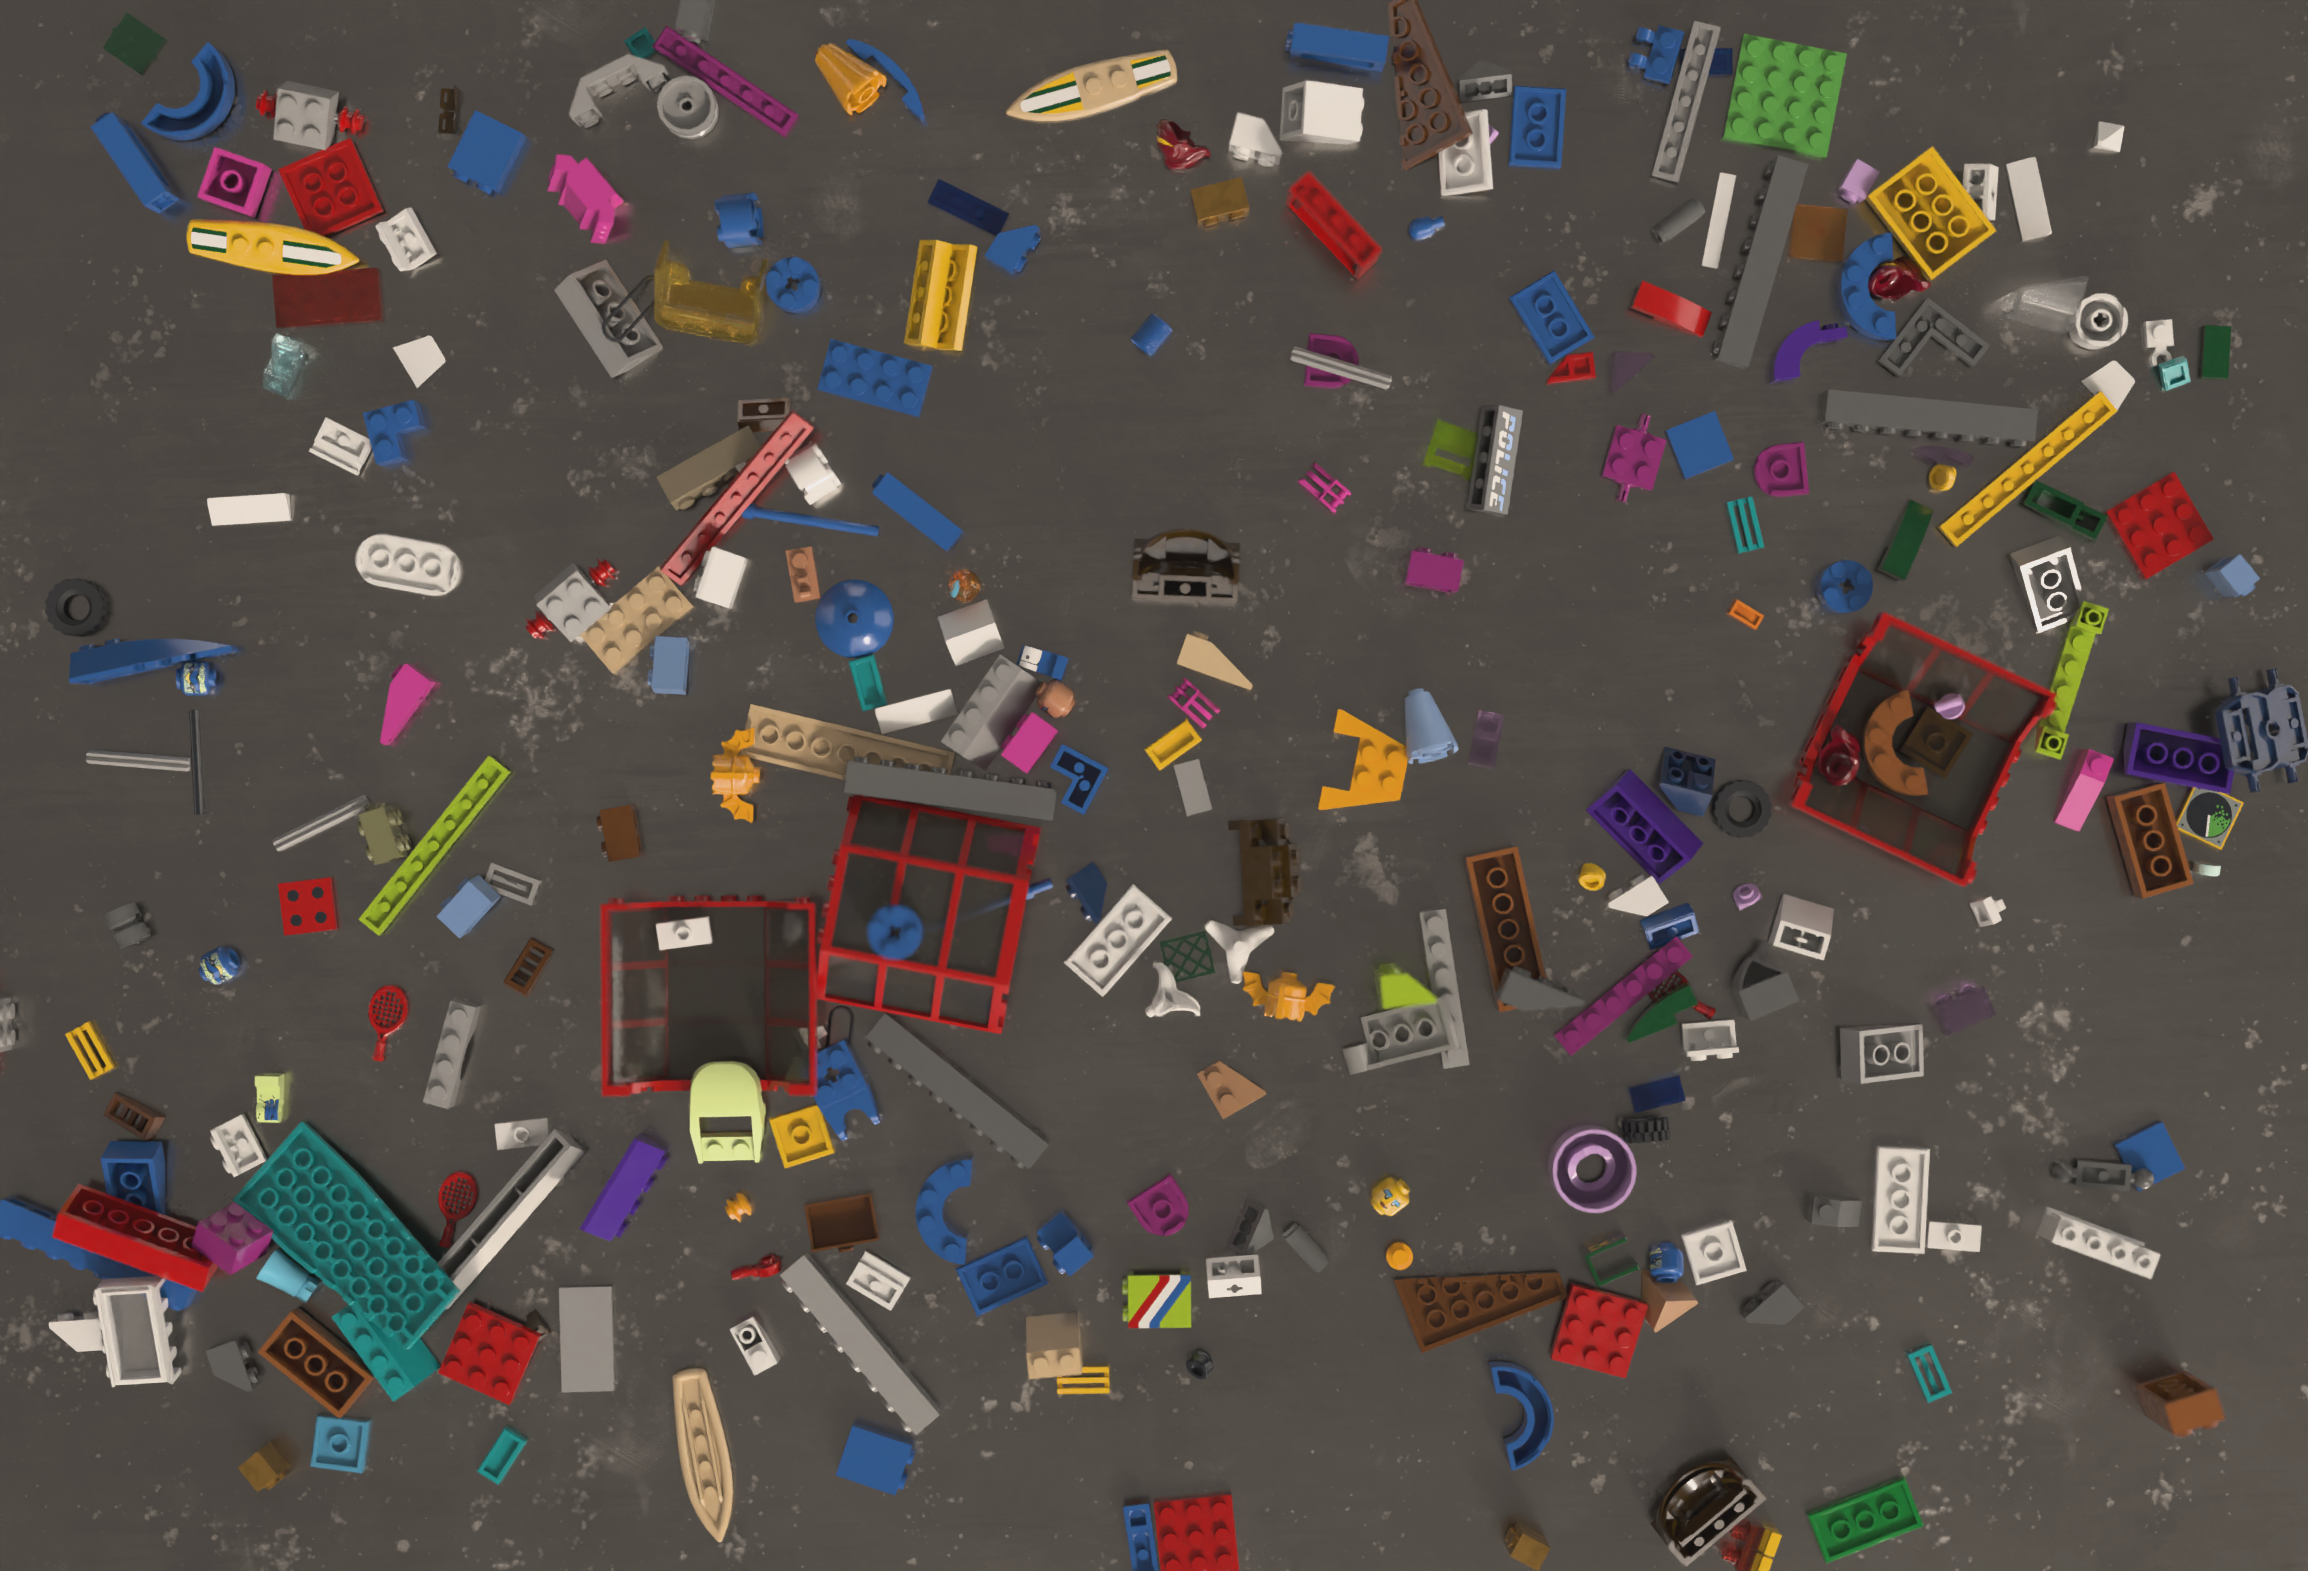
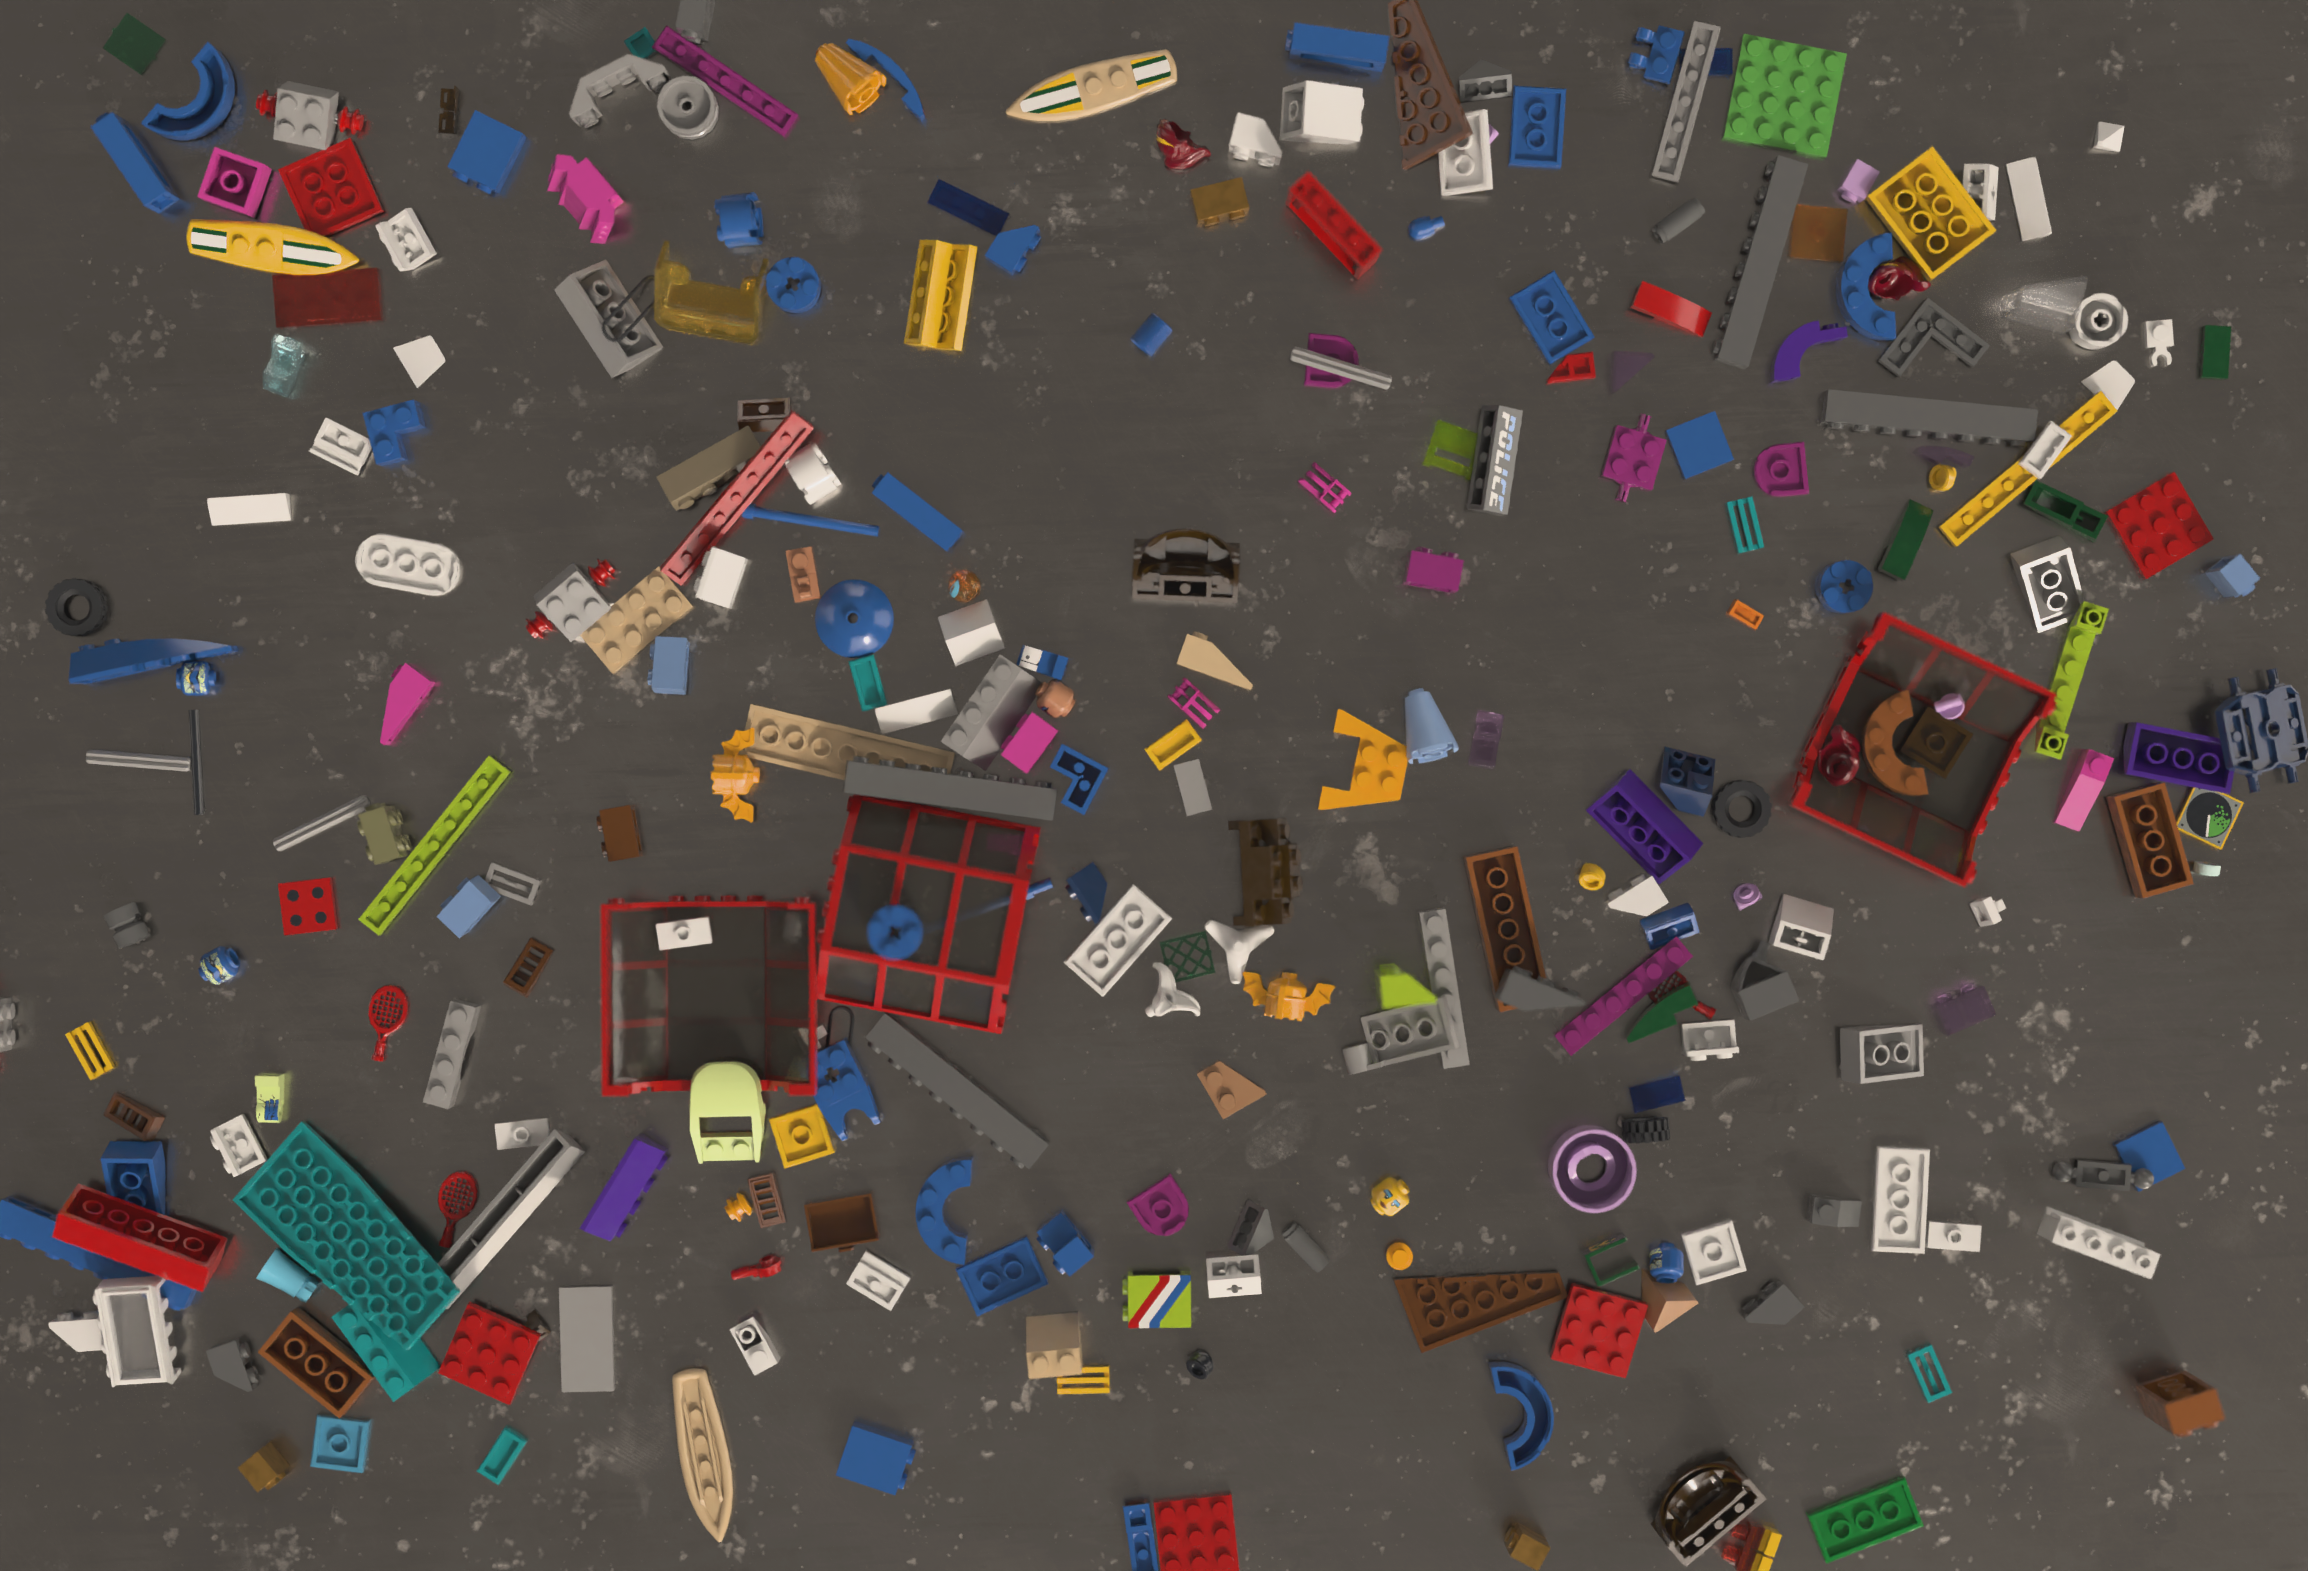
(232, 1238): magenta brick -> none
(769, 1177): none -> reddish brown slope
(860, 1343): light grey brick -> none
(874, 377): blue plate -> none
(1718, 220): white sticker -> none
(2045, 449): none -> white plate
(2174, 373): teal tile -> none

